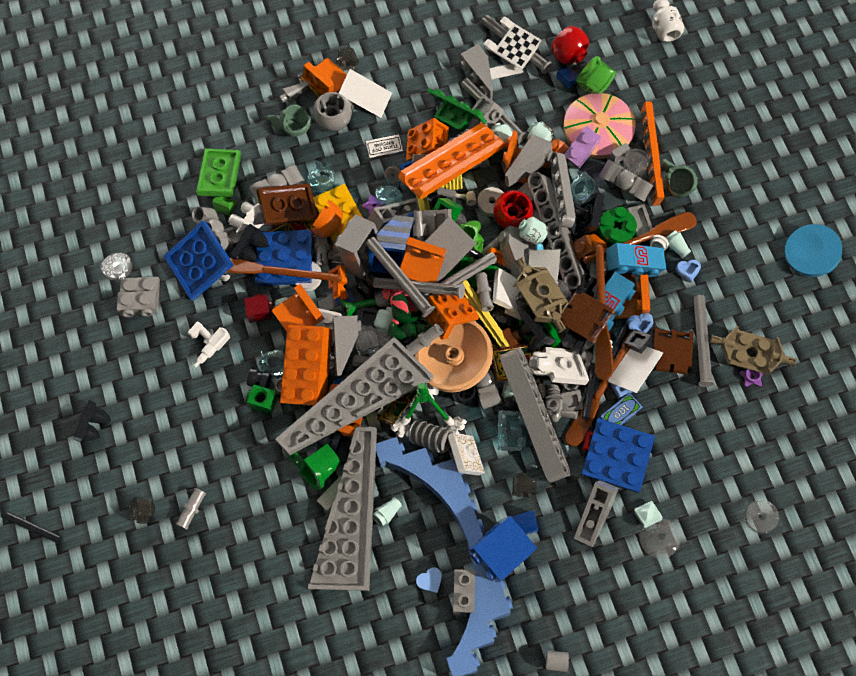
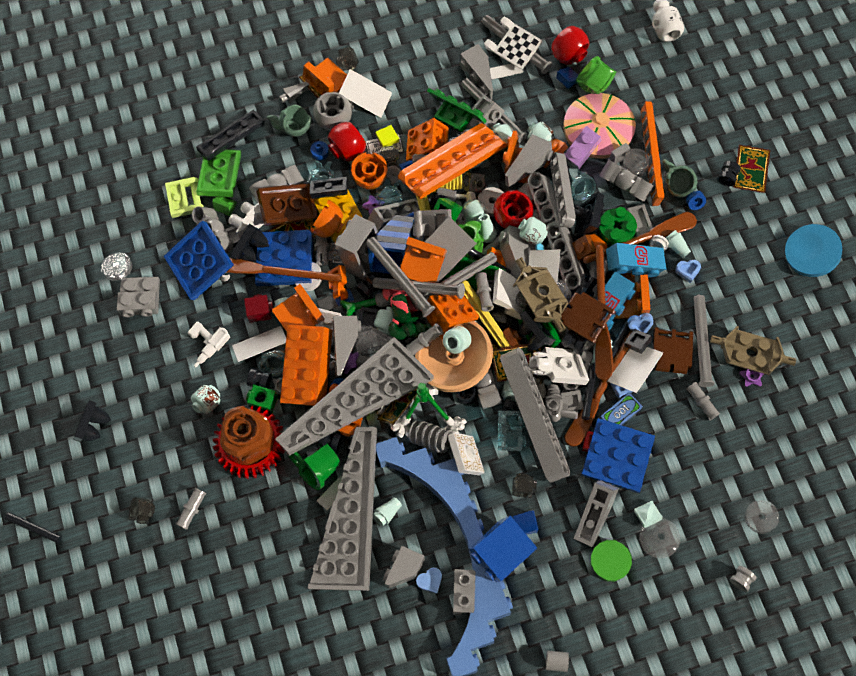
(178, 198): none -> yellowish green plate
(205, 399): none -> light aqua head
(230, 135): none -> black tile
(248, 441): none -> dark orange piece
(259, 343): none -> white sticker
(319, 150): none -> blue tile
(329, 187): none -> black plate
(346, 141): none -> red wheel
(351, 362): none -> medium lavender plate
(369, 170): none -> orange cylinder
(387, 136): none -> neon yellow tile
(390, 155): none -> clear smoke plate
(405, 567): none -> light grey slope
(456, 339): none -> light aqua head
(473, 182): none -> clear smoke plate
(473, 209): none -> light aqua head
(487, 229): none -> light aqua cone
(611, 560): none -> bright green tile
(696, 200): none -> blue tile
(703, 401): none -> light grey pin
(729, 172): none -> black wheel
(743, 578): none -> light grey wheel
(754, 168): none -> sticker

